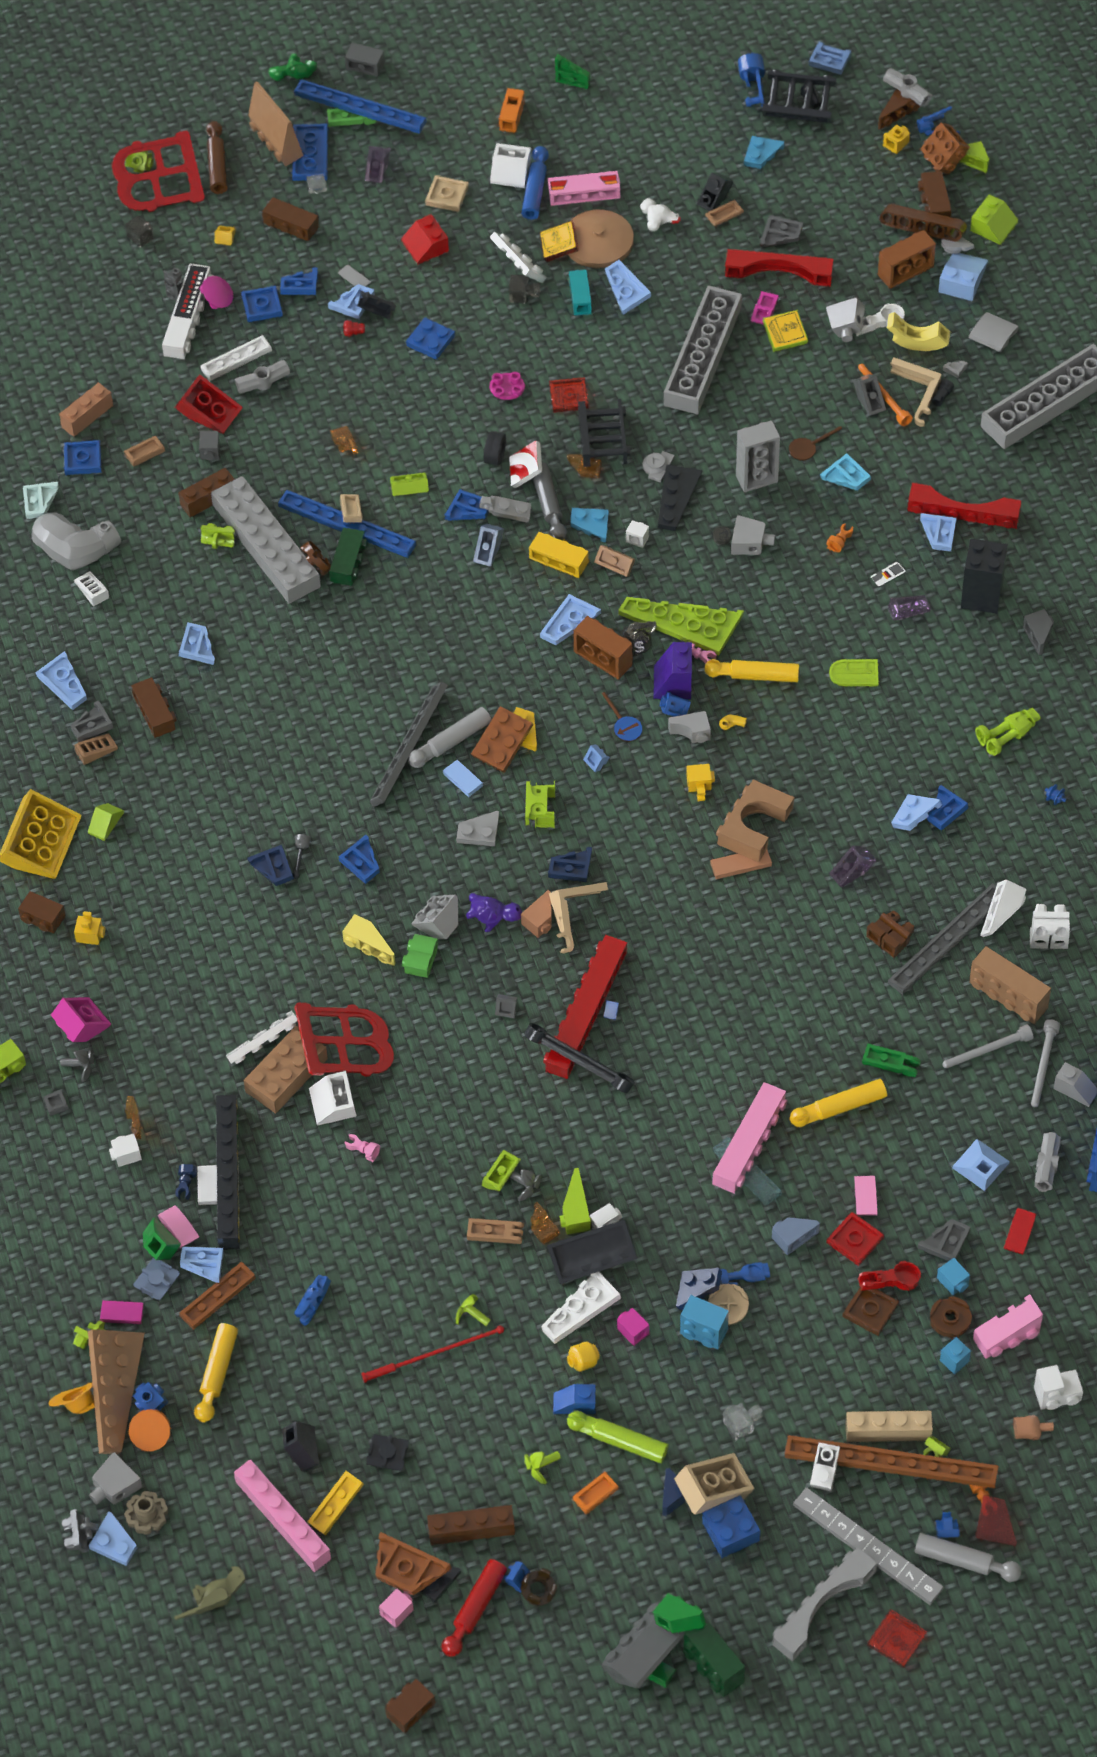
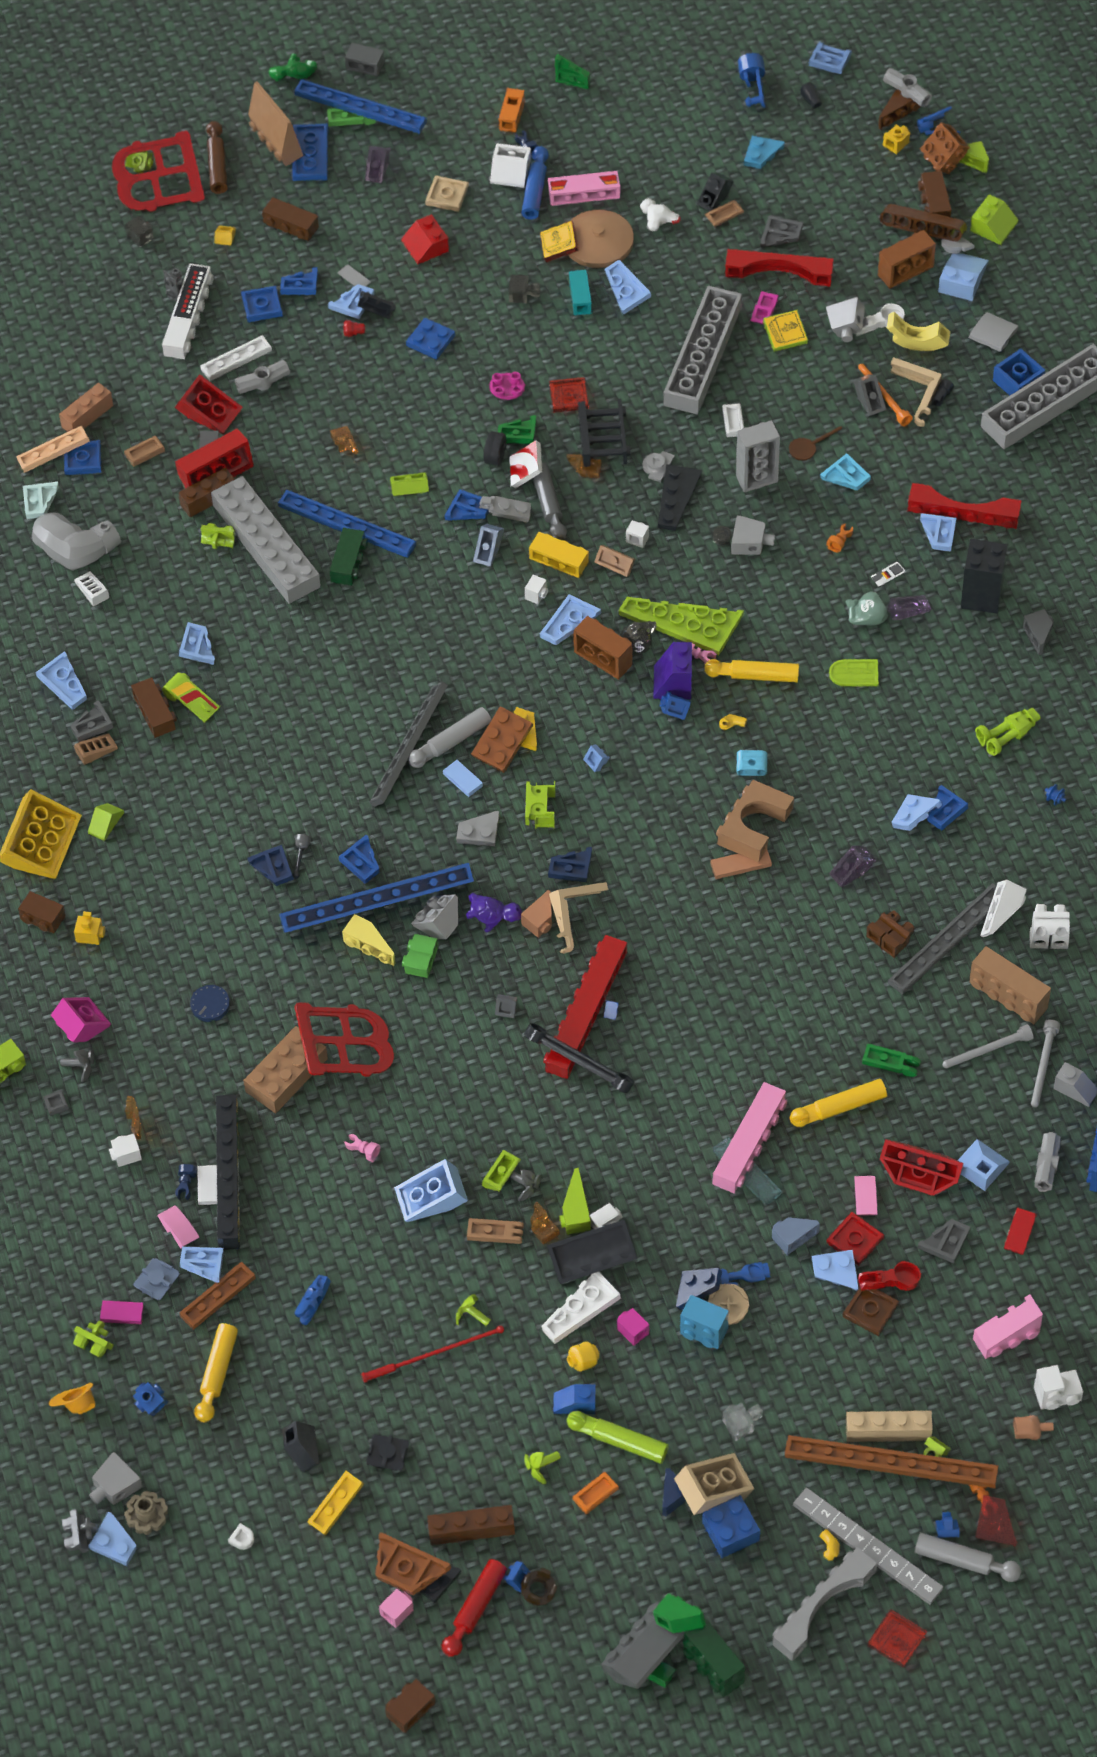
(53, 449): none -> light nougat tile
(114, 1372): medium nougat wing -> none
(149, 1430): orange tile -> none
(159, 1241): green slope -> none
(190, 695): none -> lime door
(210, 1003): none -> dark blue tile
(215, 1593): olive animal -> none
(217, 292): dark pink dish -> none
(227, 452): none -> red slope
(238, 1054): white wing -> none
(242, 1537): none -> white tile
(282, 1515): bright pink brick -> none
(315, 557): reddish brown plate -> none
(316, 183): clear slope -> none
(332, 1099): white slope -> none
(351, 508): tan tile -> none
(376, 897): none -> blue brick
(431, 1192): none -> light blue slope
(519, 431): none -> green wing
(520, 260): white wing -> none
(524, 142): none -> dark blue piece
(536, 589): none -> white plate
(591, 521): dark azure wing -> none
(626, 727): blue piece -> none
(693, 726): light grey arch -> none
(699, 779): yellow brick -> none
(732, 419): none -> white tile
(751, 763): none -> medium azure piece
(804, 113): black fence -> none
(825, 1467): white slope -> none
(832, 1545): none -> yellow arm
(836, 1268): none -> light blue wing
(867, 610): none -> sand green piece
(919, 1167): none -> red wedge
(947, 1307): reddish brown plate -> none
(953, 1277): dark azure brick -> none
(955, 368): light grey tile -> none
(955, 1355): dark azure brick -> none
(1016, 372): none -> blue brick

